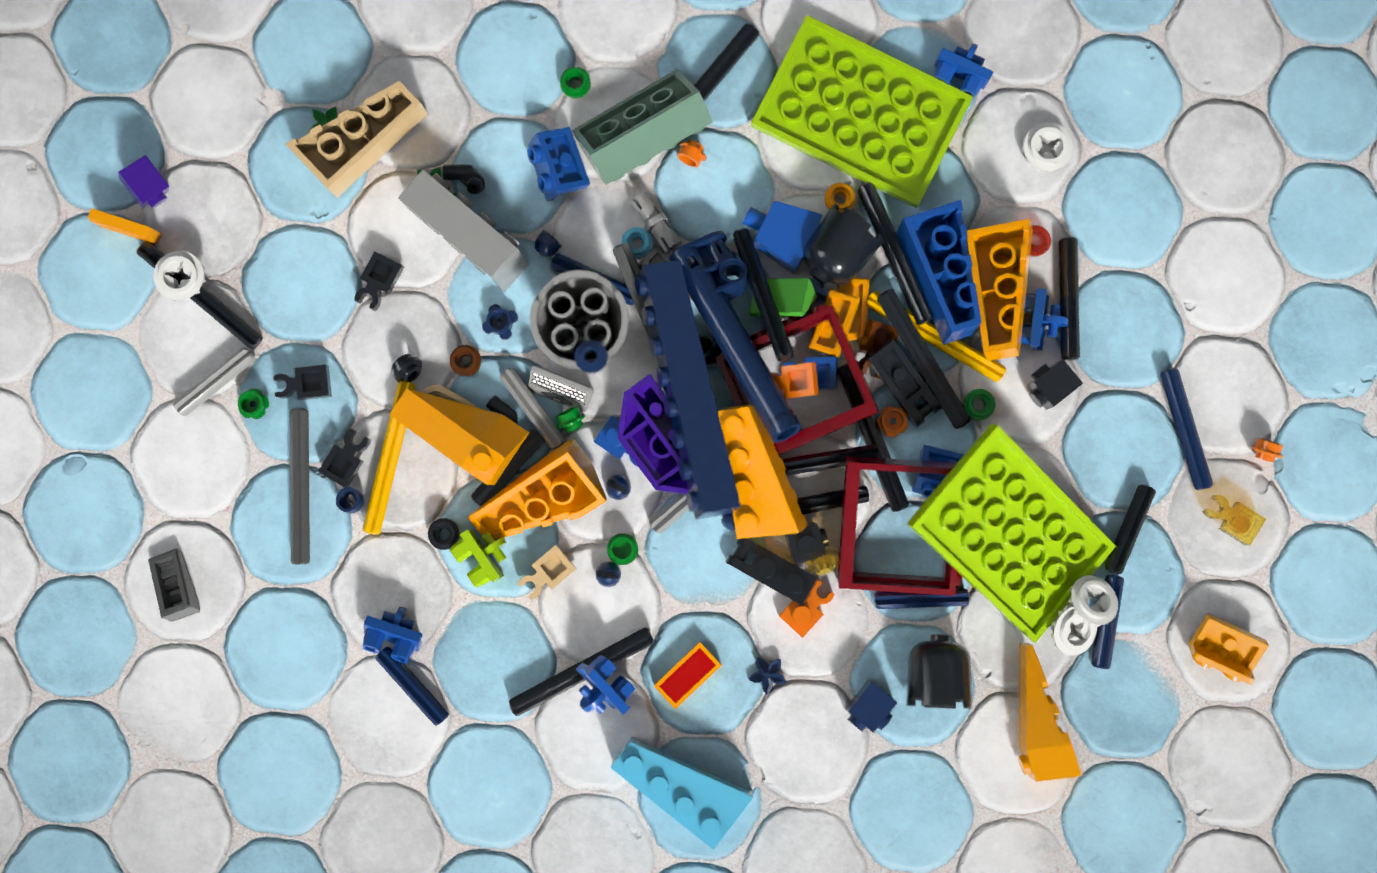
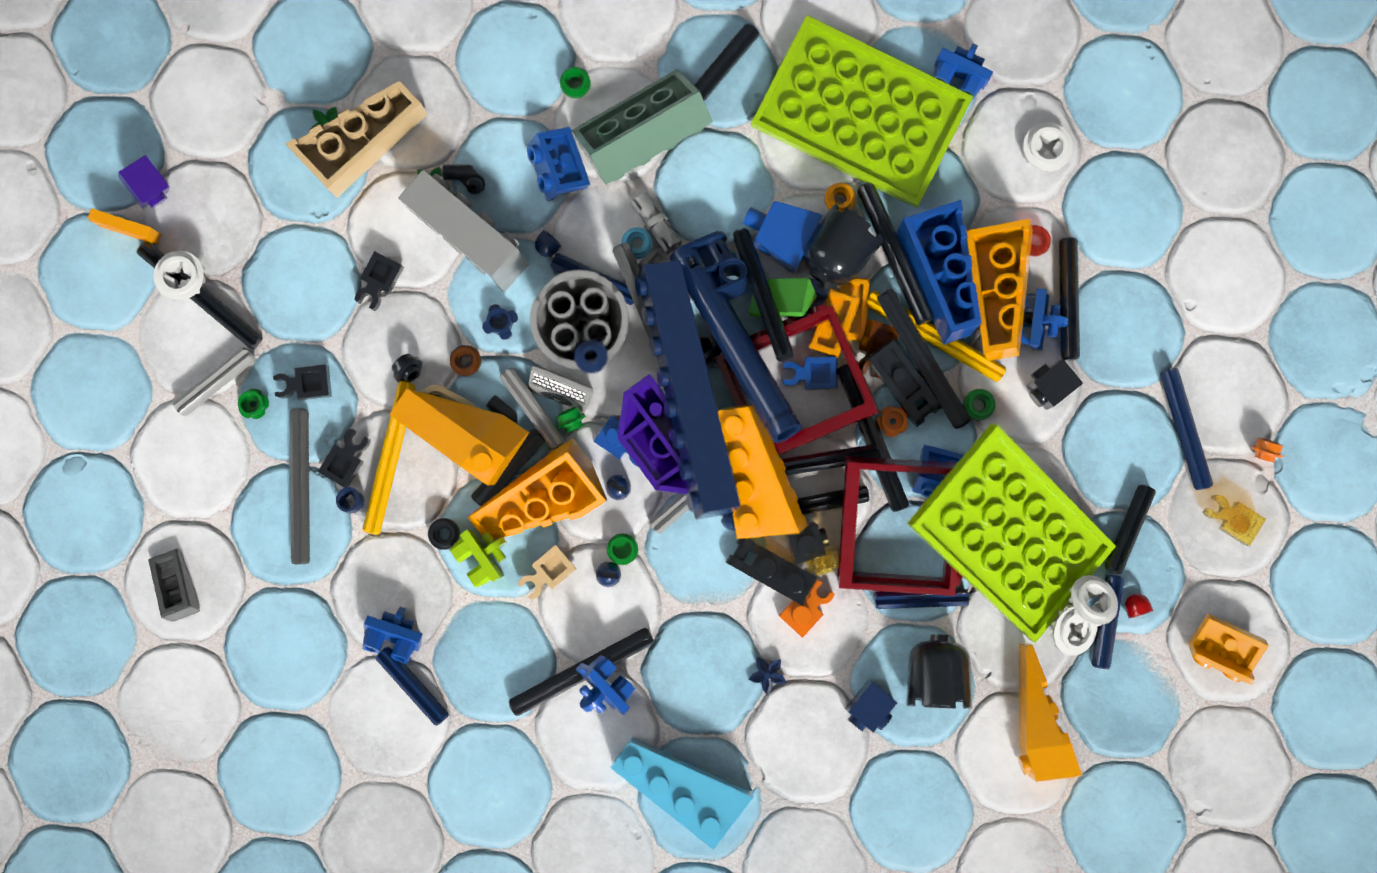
(687, 675): red tile -> none
(691, 153): orange plate -> none
(798, 380): orange plate -> none
(1137, 605): none -> red hinge

